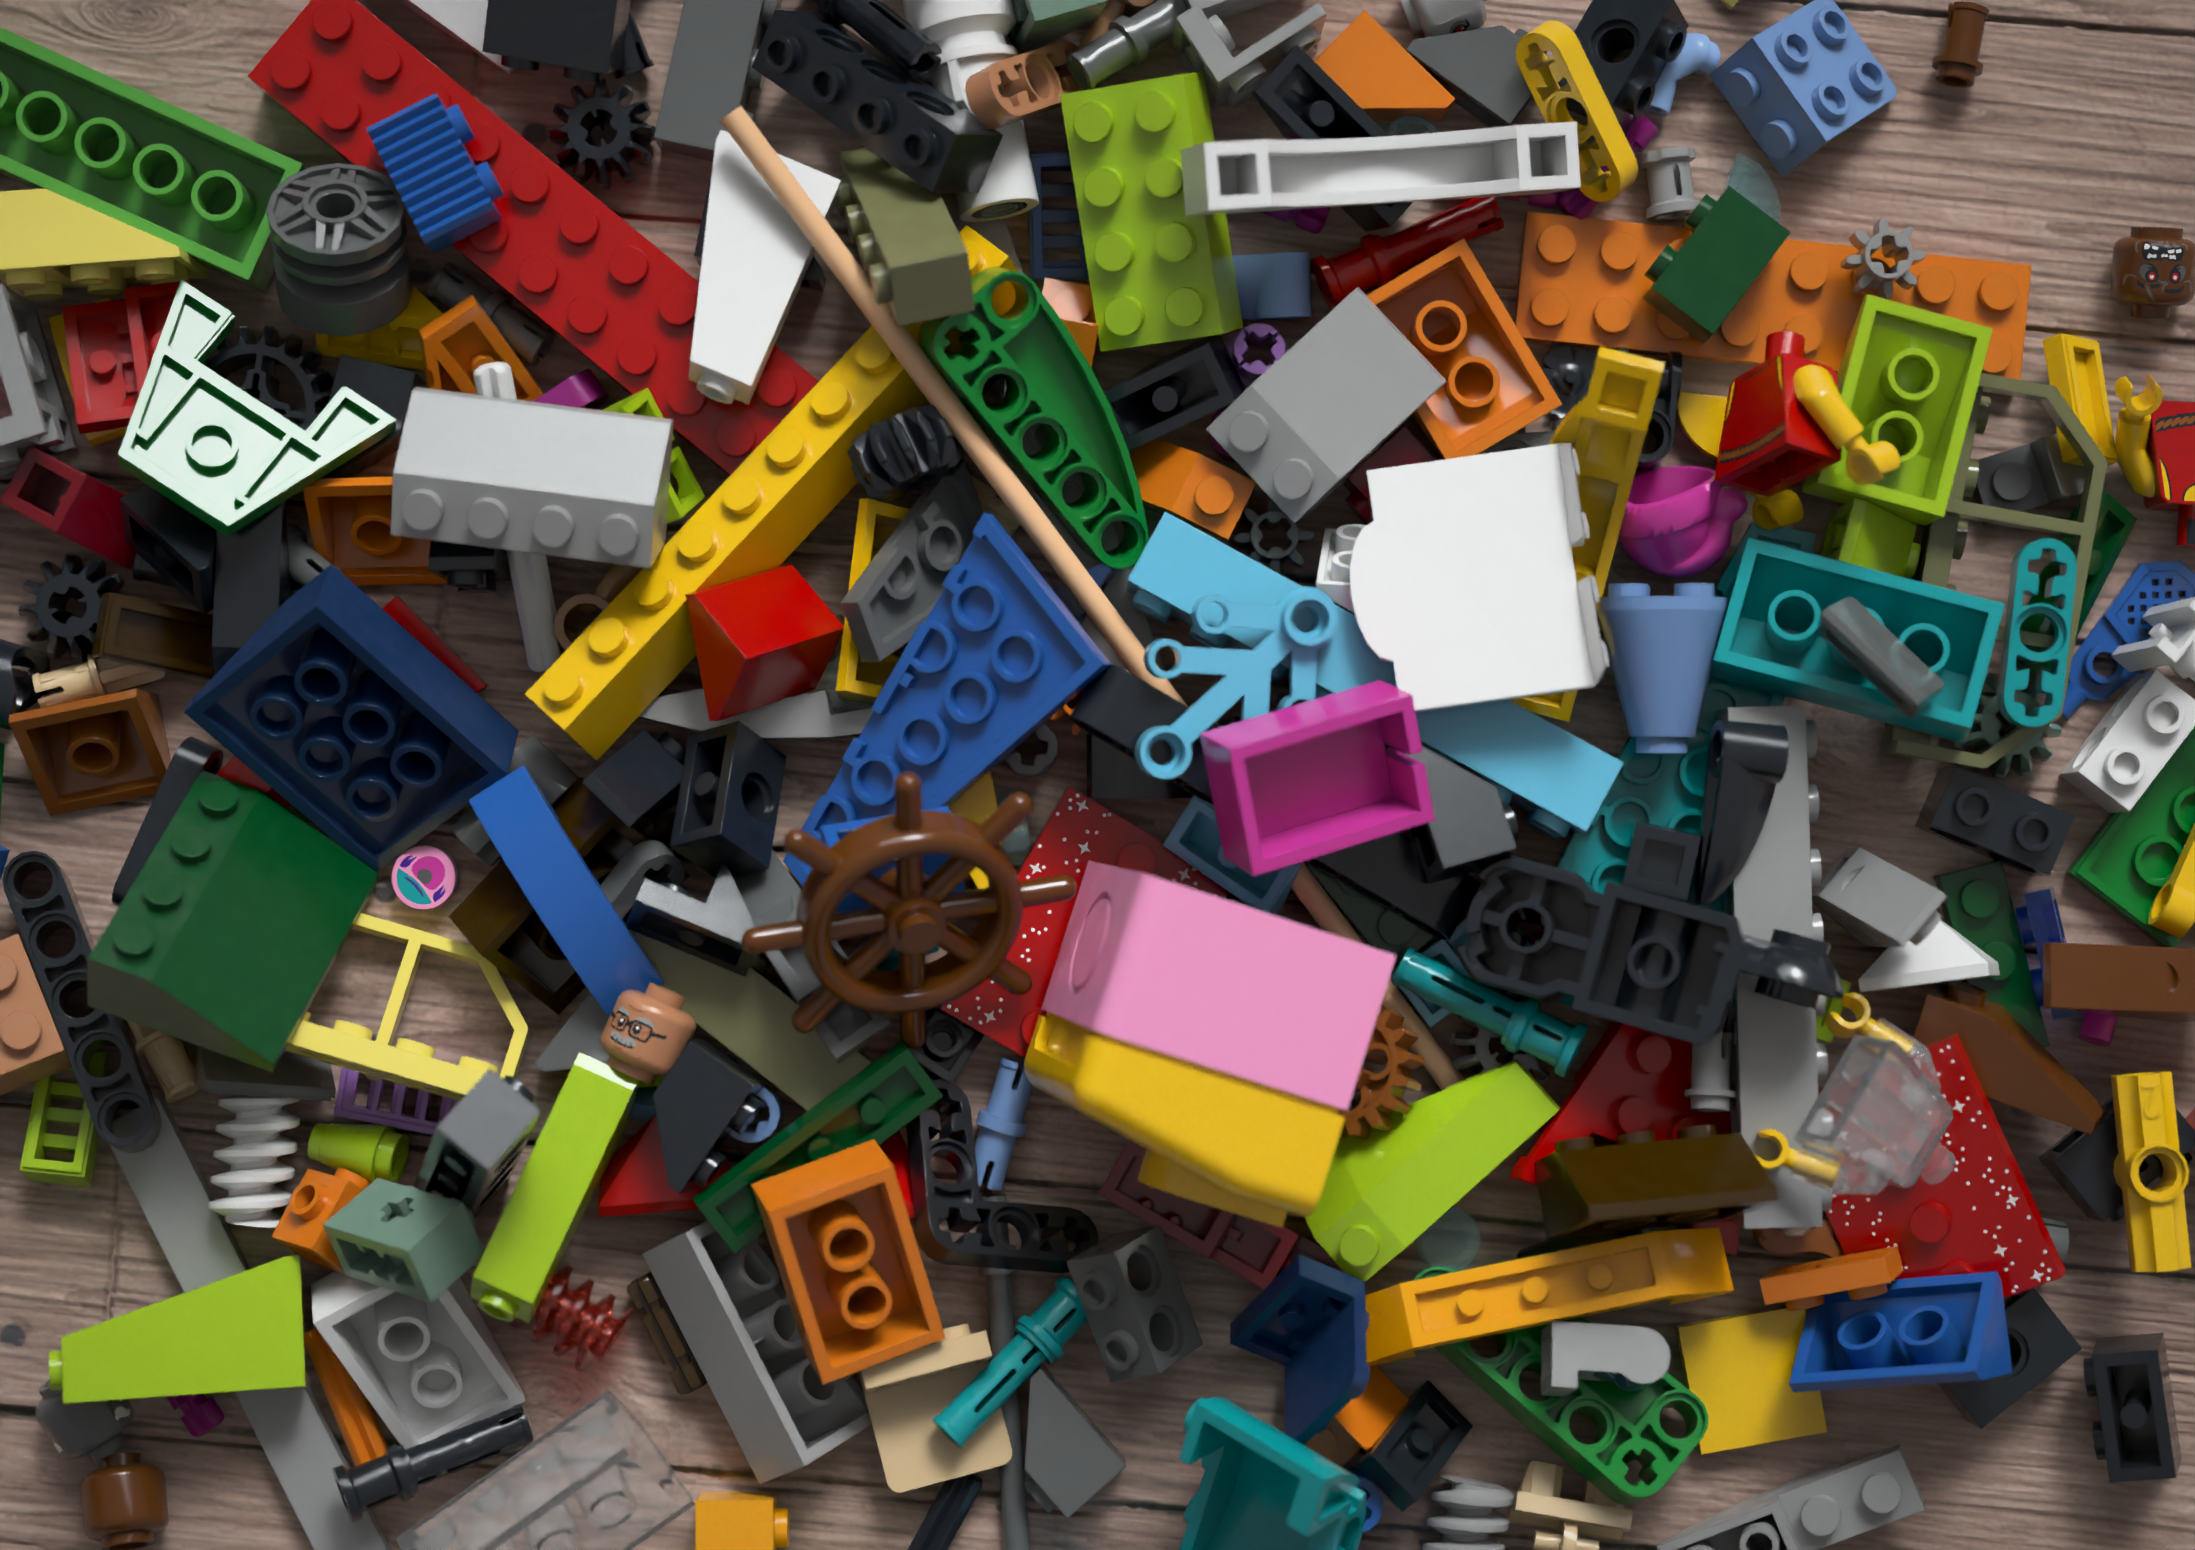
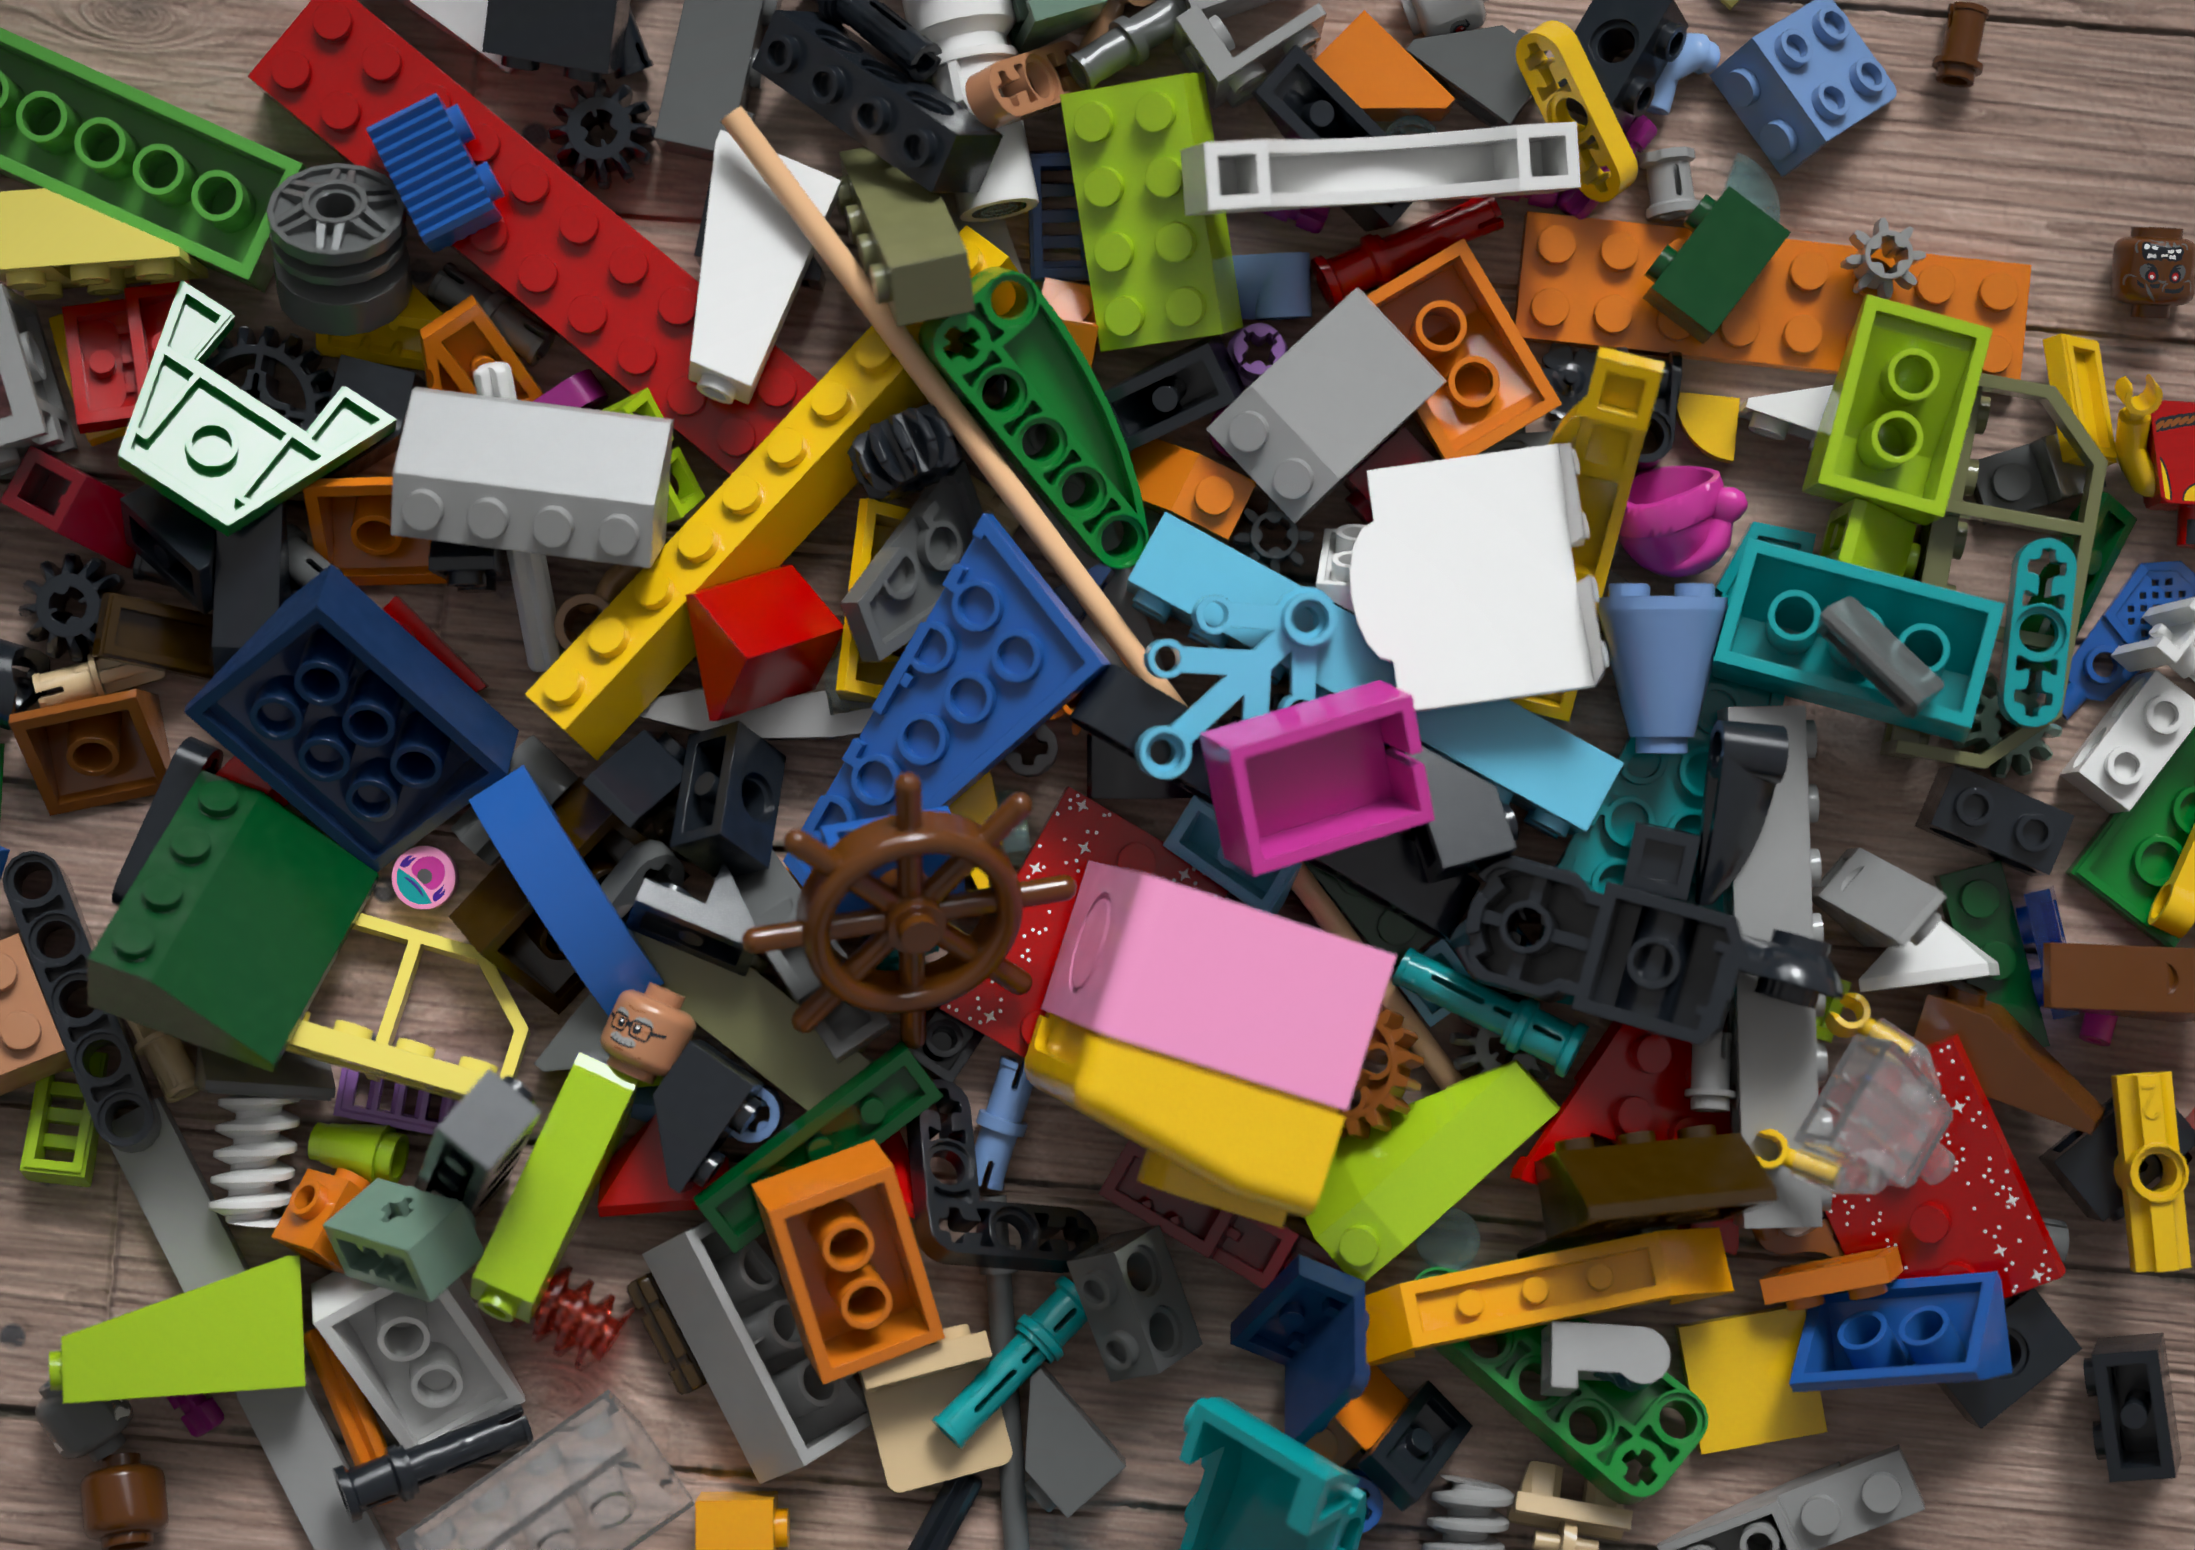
(1787, 425): torso -> none

